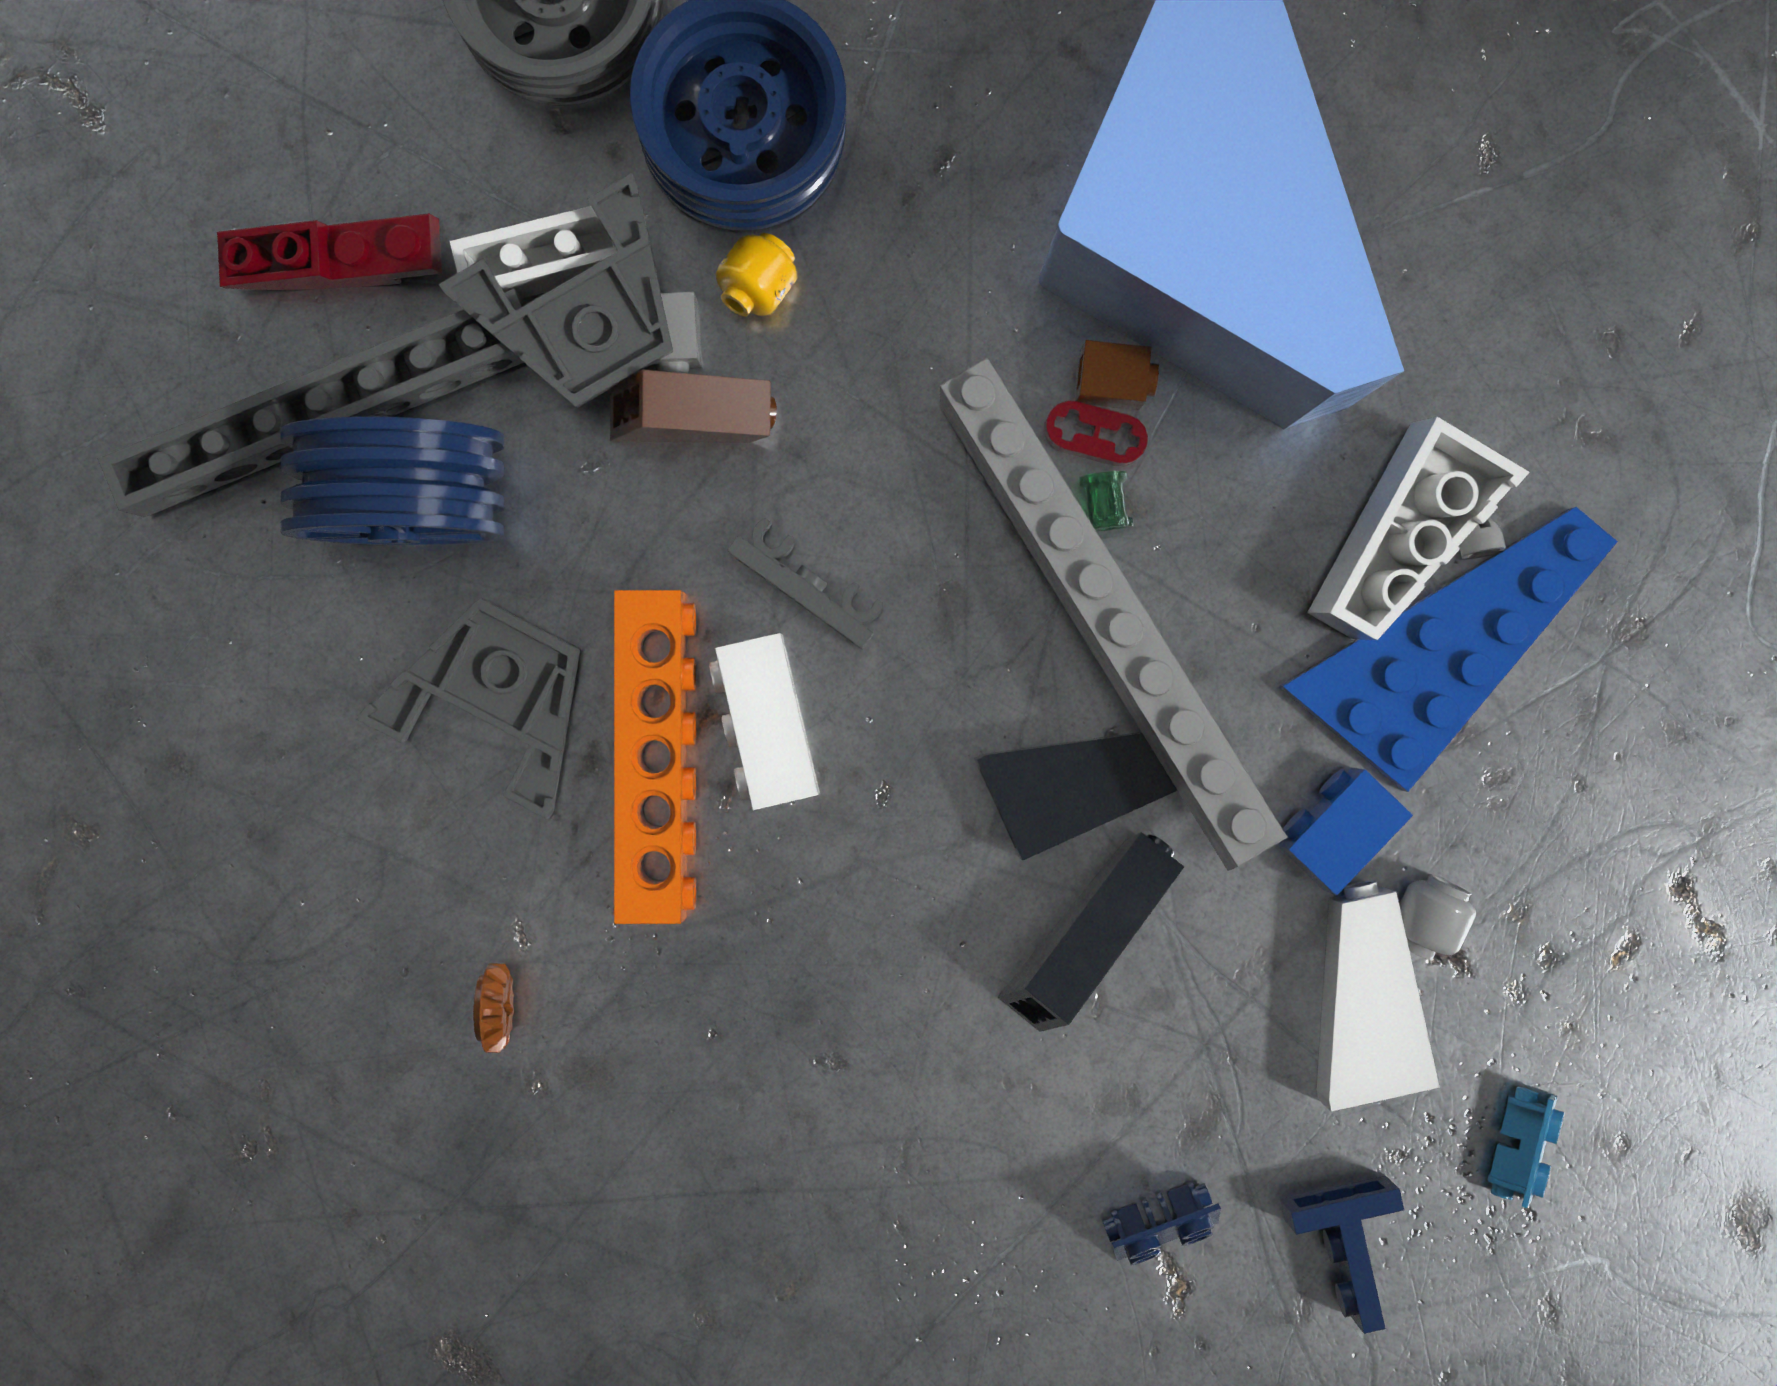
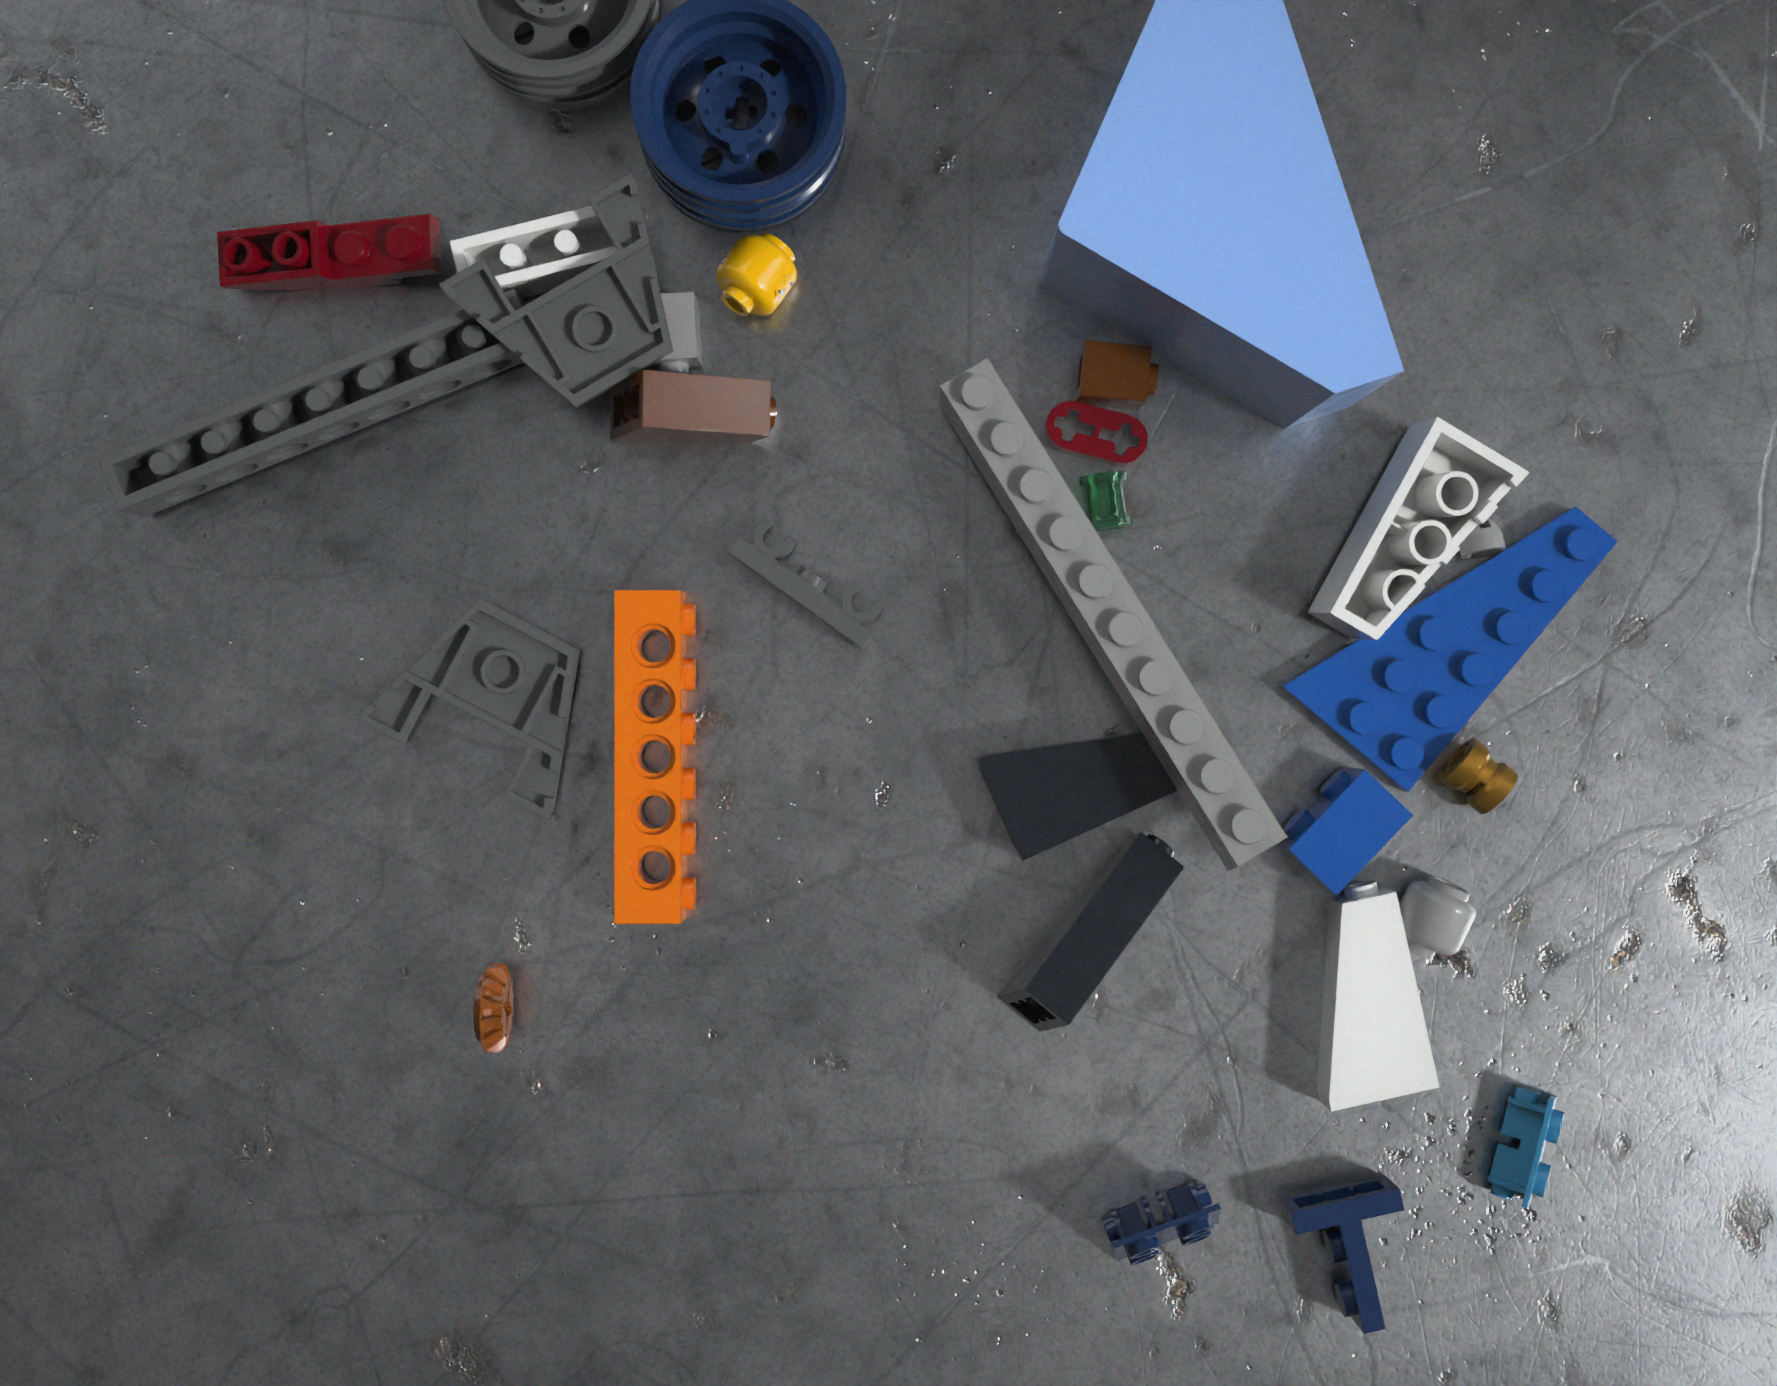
(392, 481): dark blue wheel -> none
(764, 722): white brick -> none
(1478, 776): none -> pearl gold wheel

